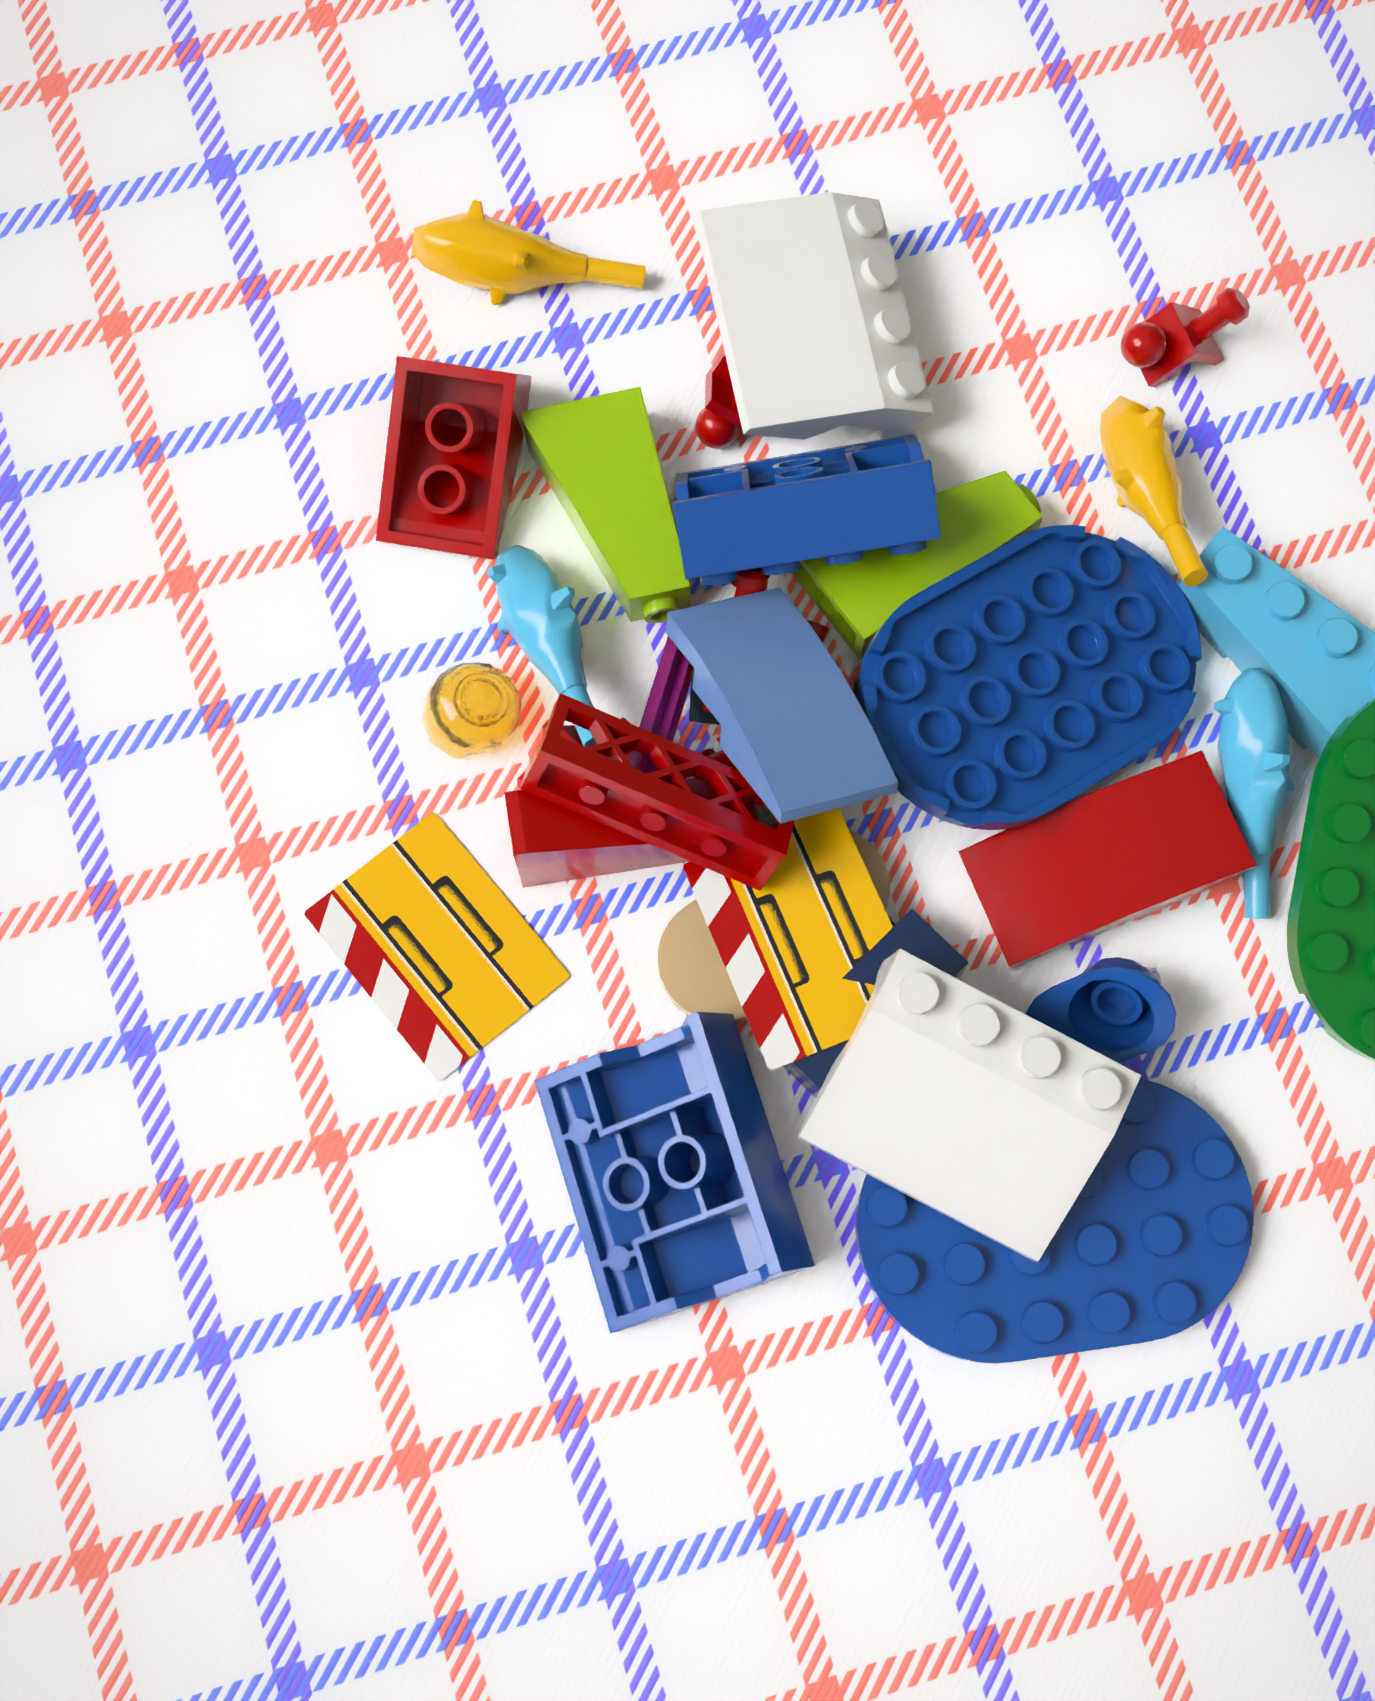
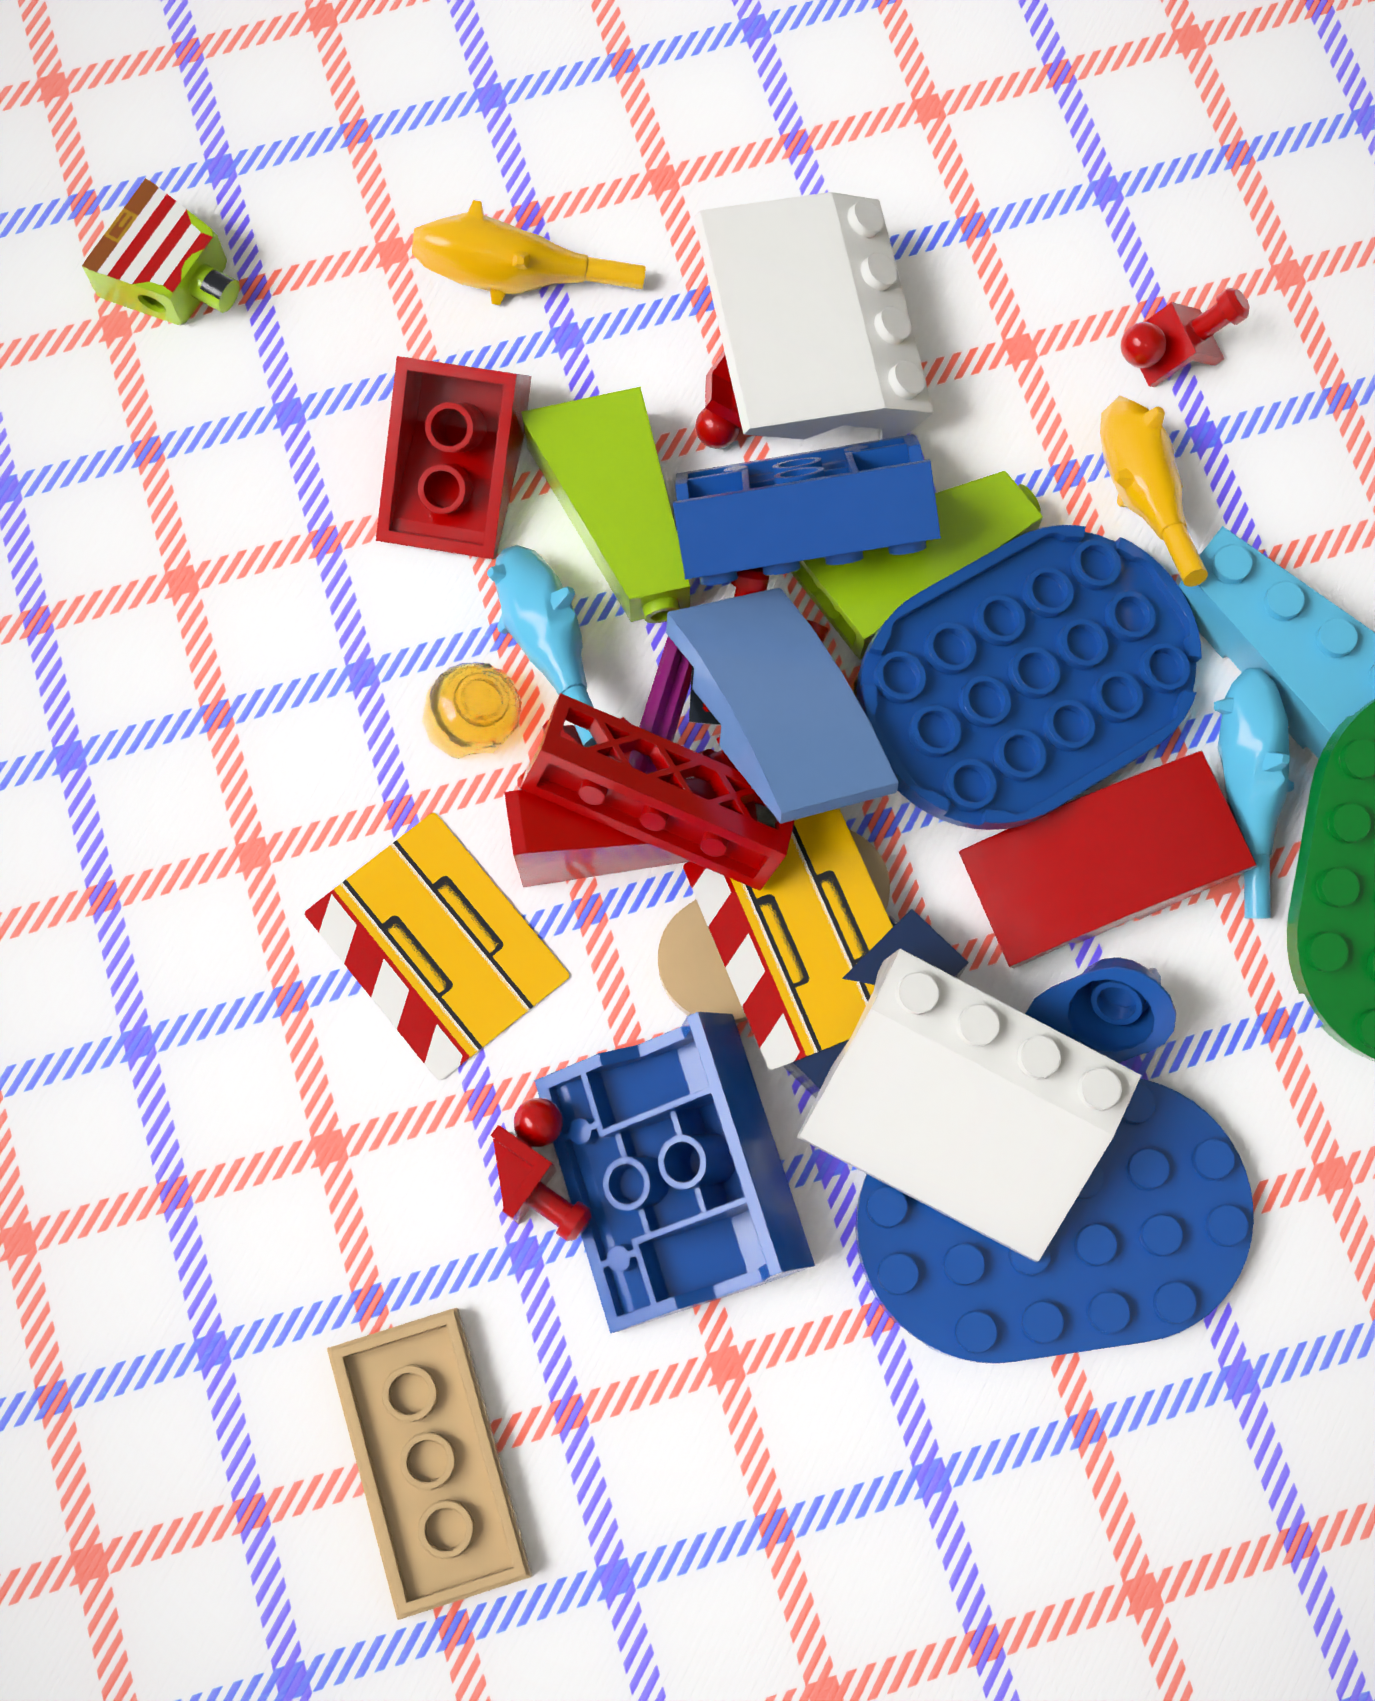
(160, 260): none -> torso
(428, 1463): none -> tan tile
(526, 1172): none -> red piece

